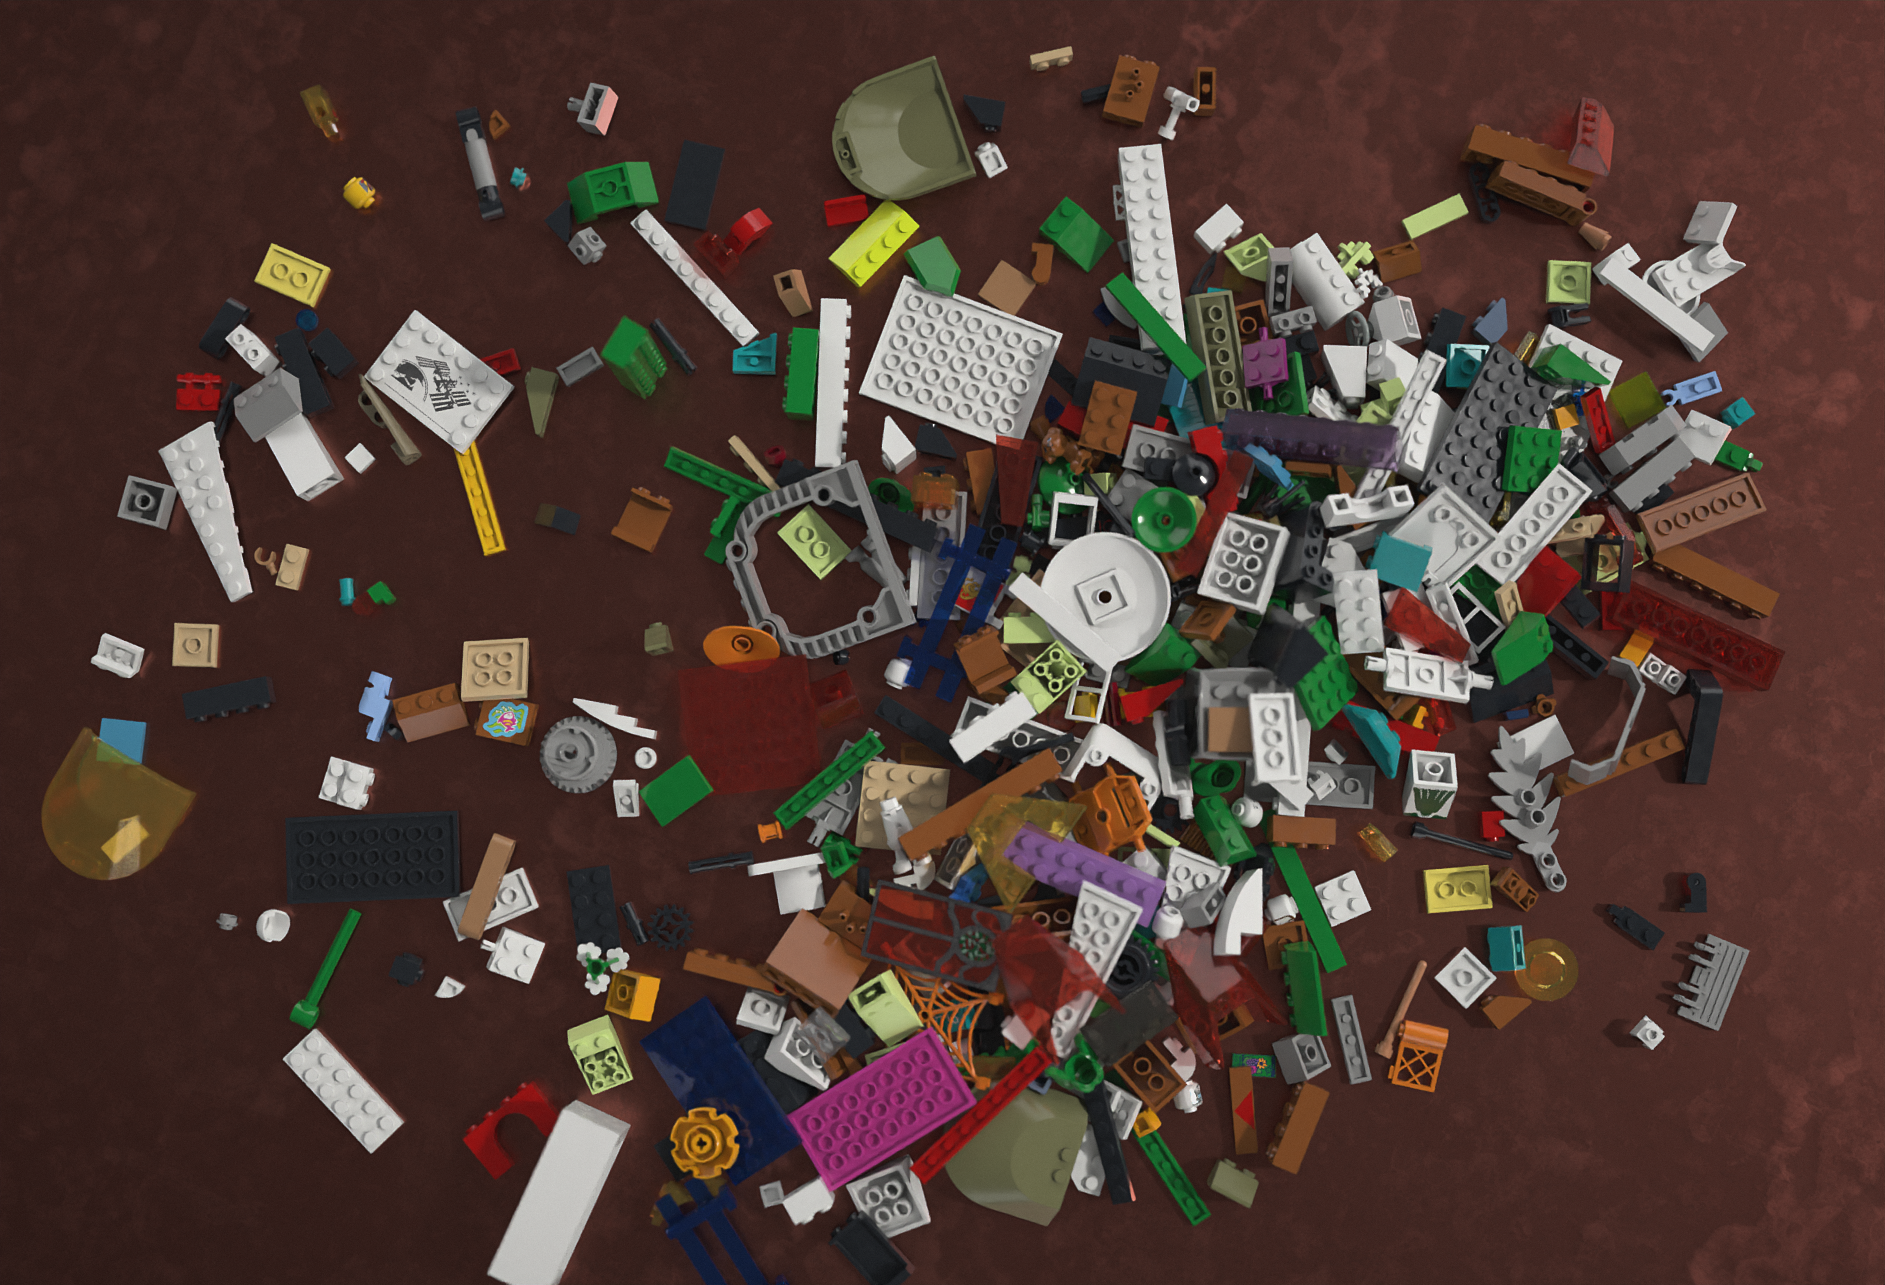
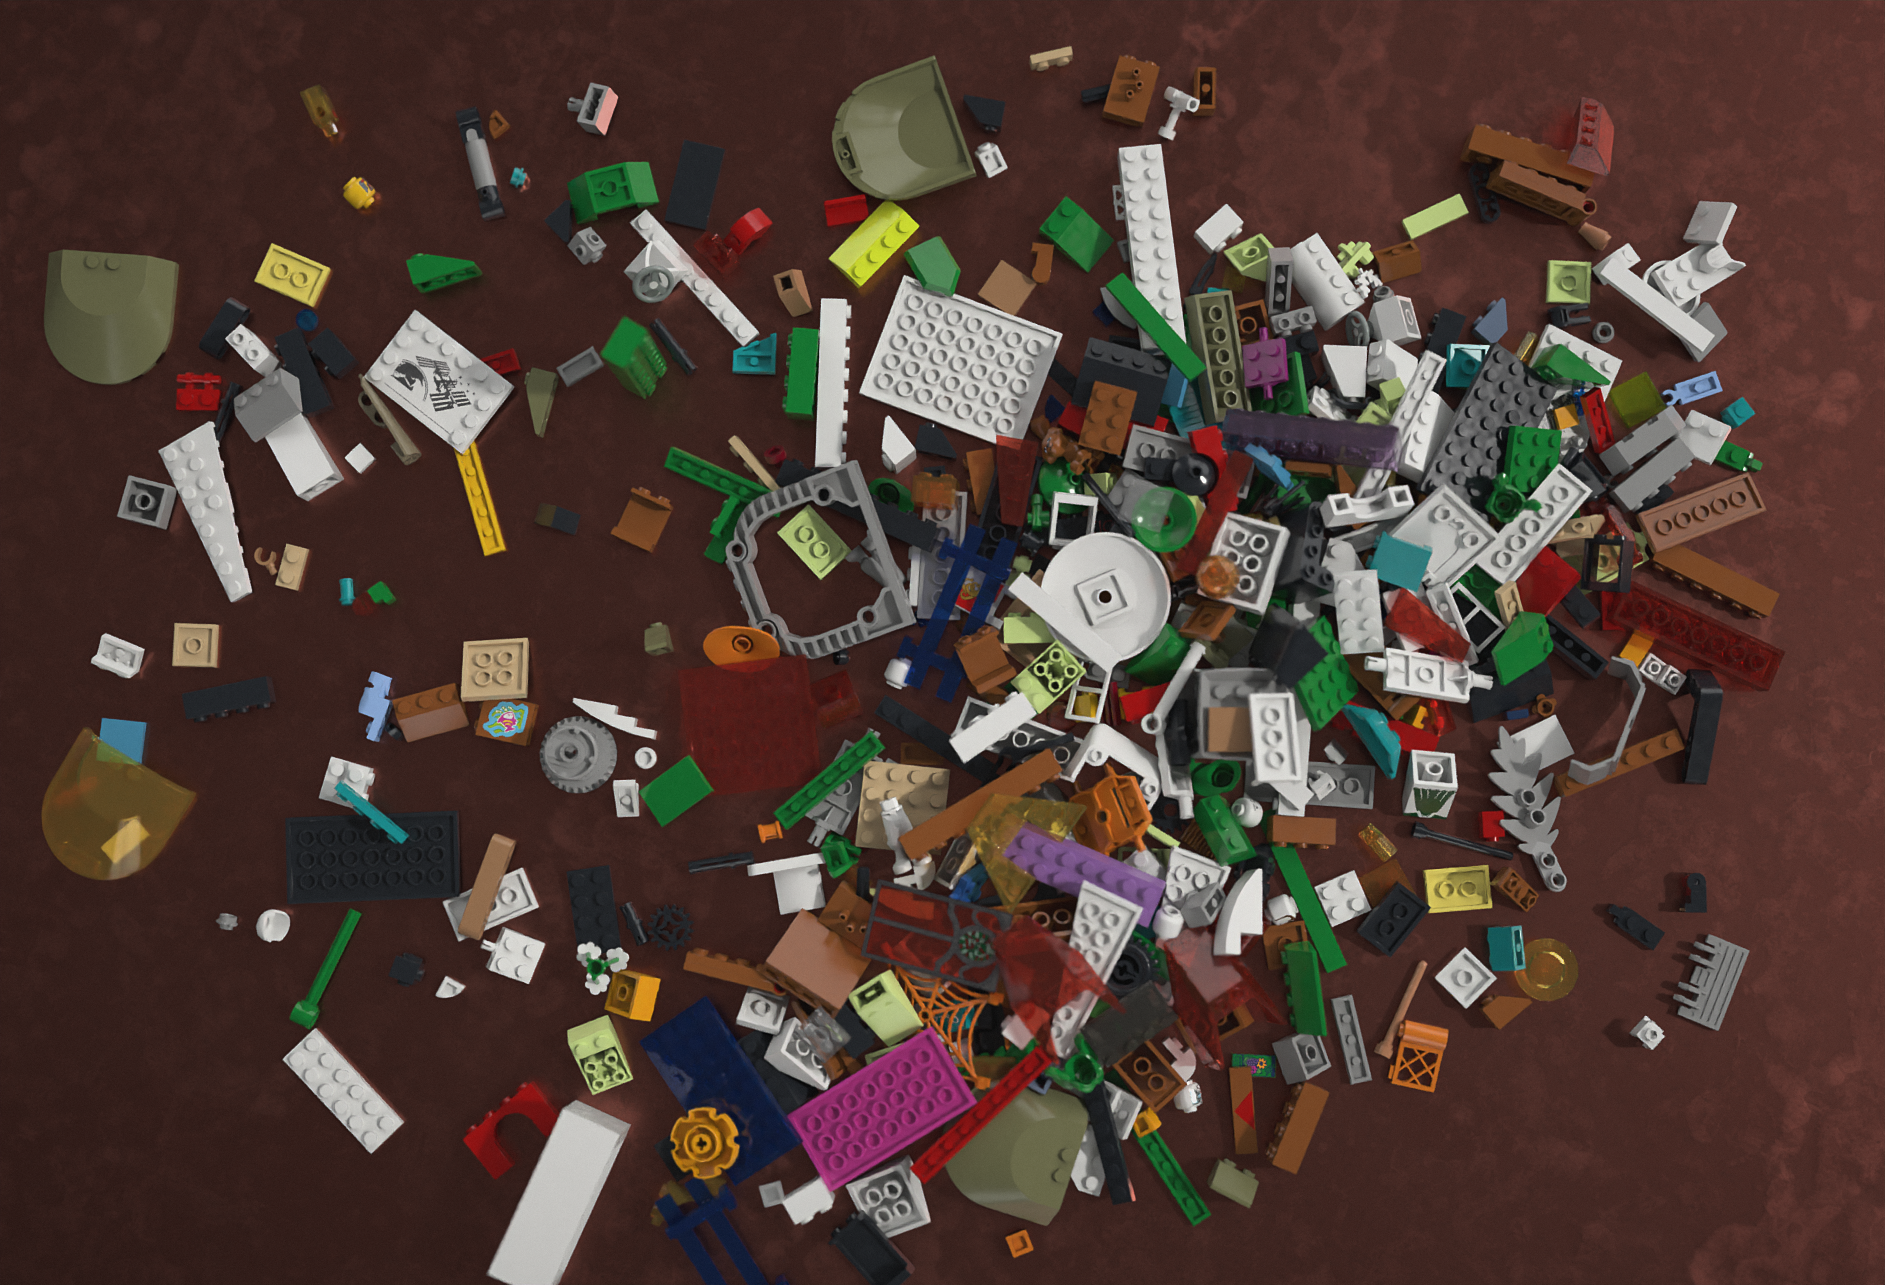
(109, 313): none -> olive windscreen
(363, 807): none -> teal plate
(435, 272): none -> green slope
(655, 272): none -> piece
(1019, 1243): none -> orange plate
(1146, 505): none -> clear plate
(1173, 690): none -> white piece
(1217, 576): none -> clear orange cylinder
(1351, 405): none -> black piece
(1380, 880): none -> clear orange plate
(1393, 919): none -> black plate
(1512, 498): none -> green hair
(1607, 328): none -> light grey plate

